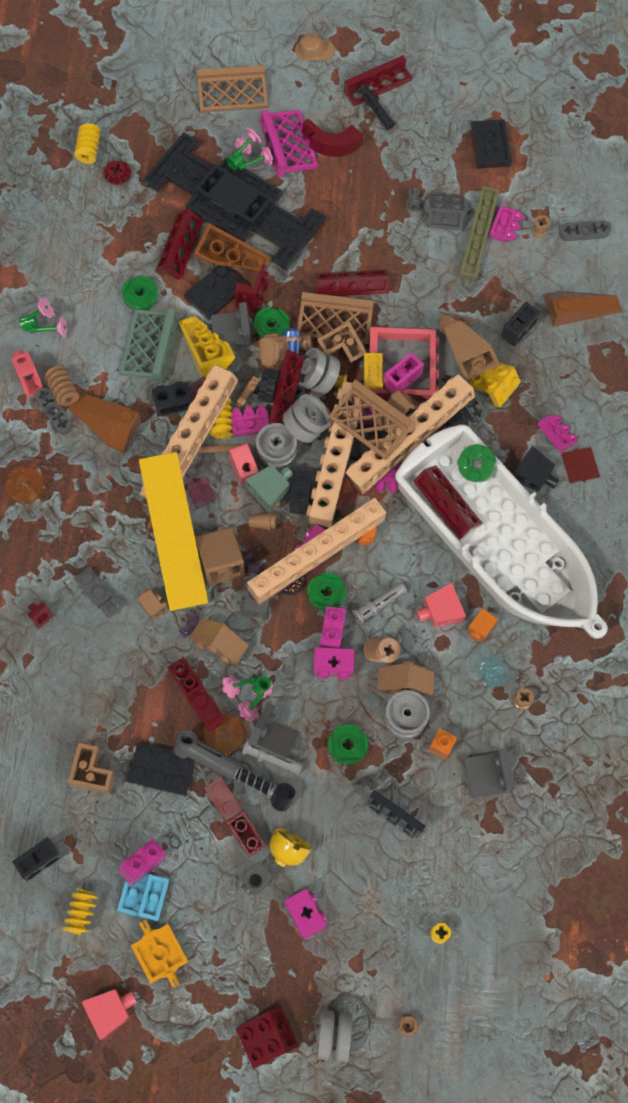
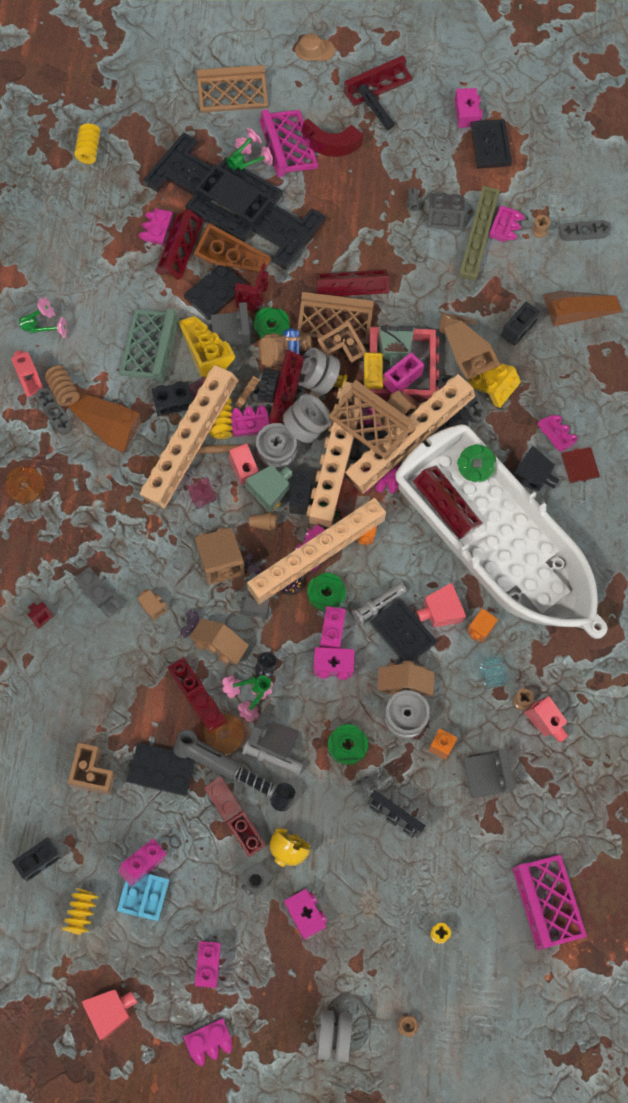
(121, 177): dark red gear -> none
(135, 285): green plate -> none
(157, 227): none -> dark pink plate
(159, 953): light orange plate -> none
(173, 531): yellow tile -> none
(207, 1040): none -> dark pink plate
(208, 964): none -> dark pink brick
(266, 664): none -> black wheel
(267, 1037): dark red bracket -> none
(381, 650): medium nougat piece -> none
(395, 342): none -> sand green torso
(403, 631): none -> black plate
(467, 106): none -> dark pink brick
(532, 902): none -> dark pink fence
(547, 718): none -> coral torso

